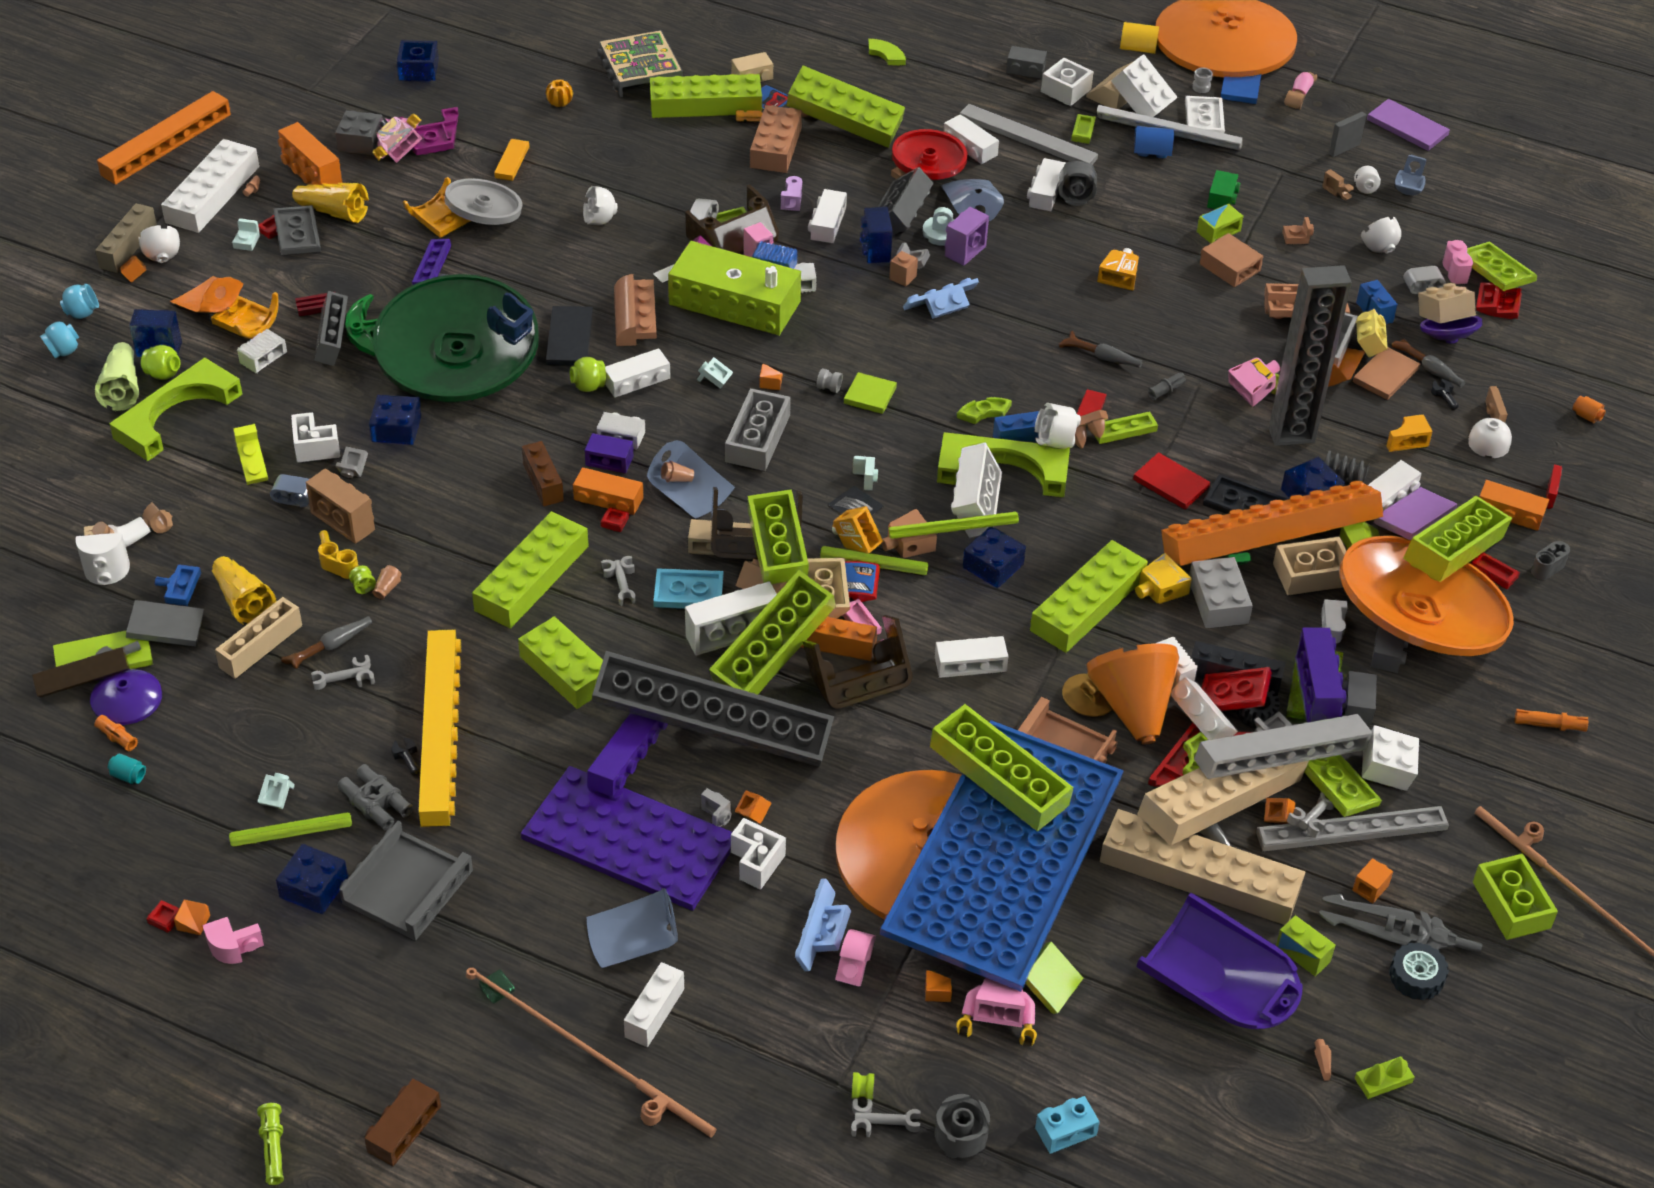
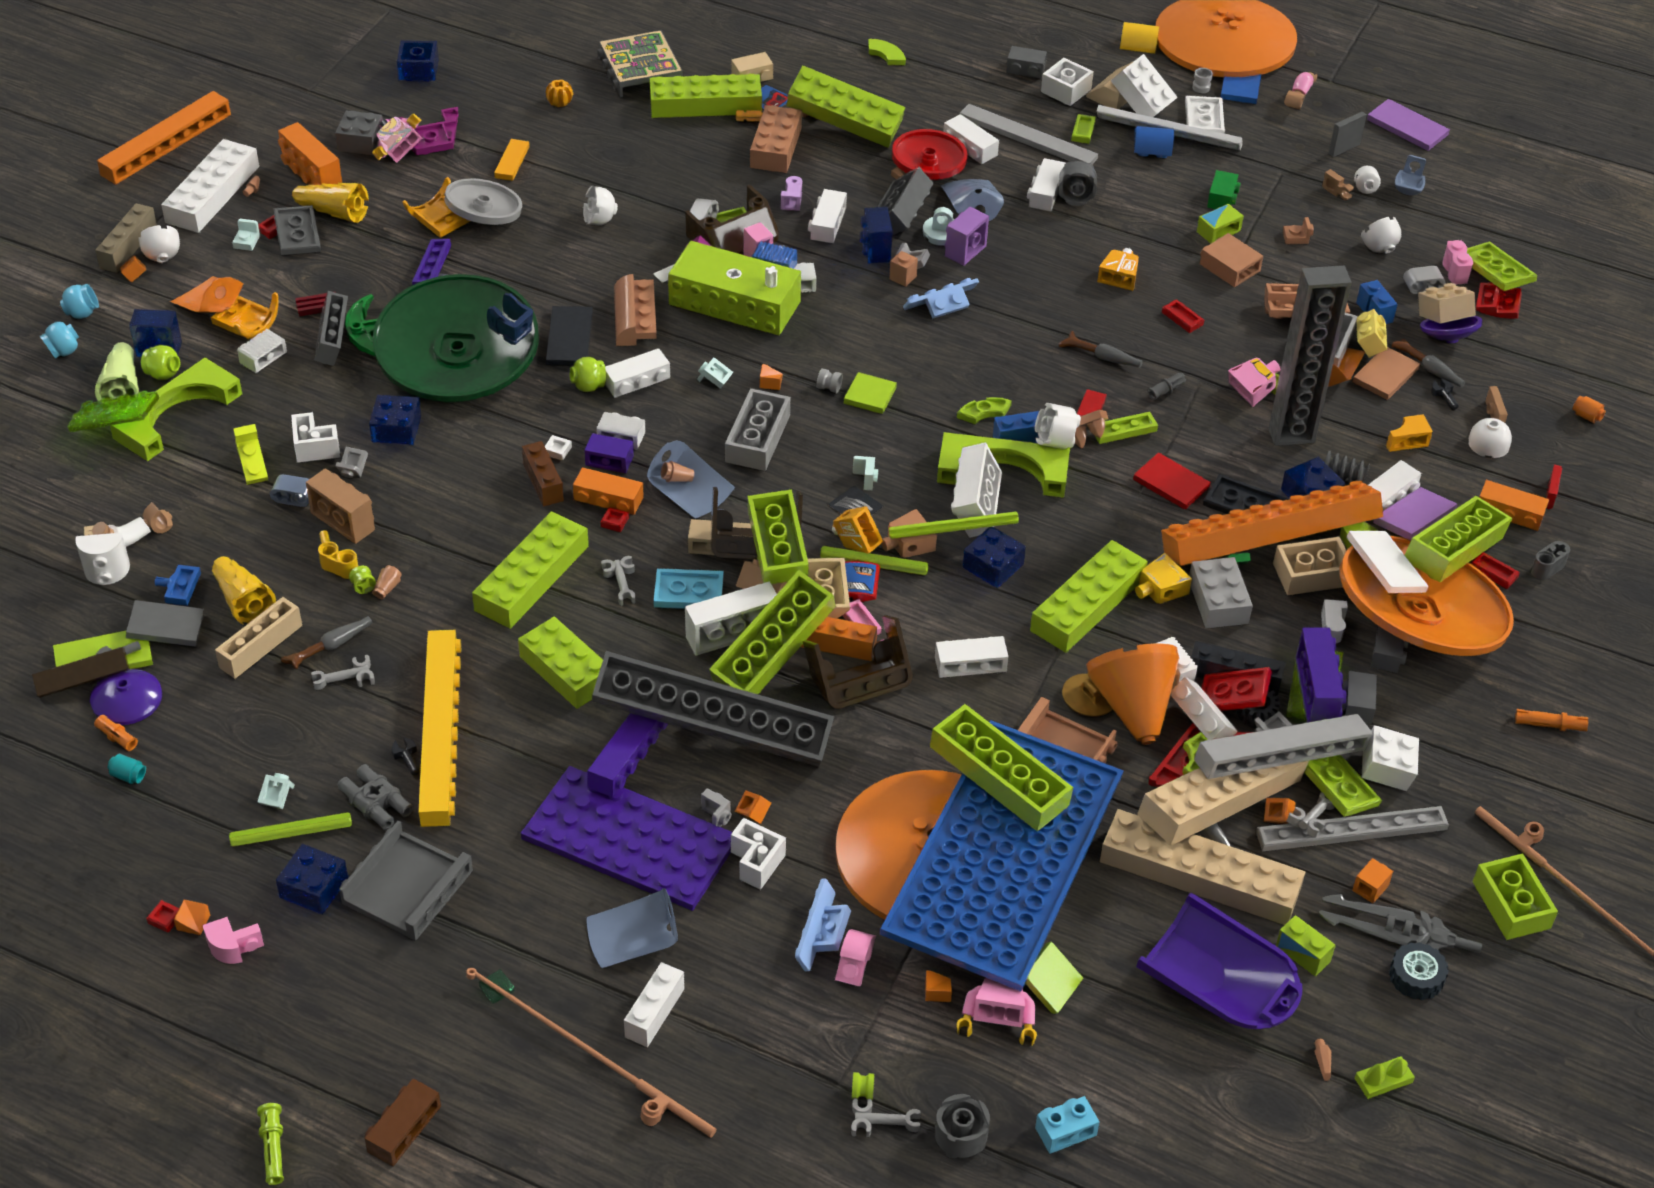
(113, 411): none -> clear neon green tile
(558, 447): none -> white plate
(1183, 316): none -> red tile
(1387, 562): none -> white tile

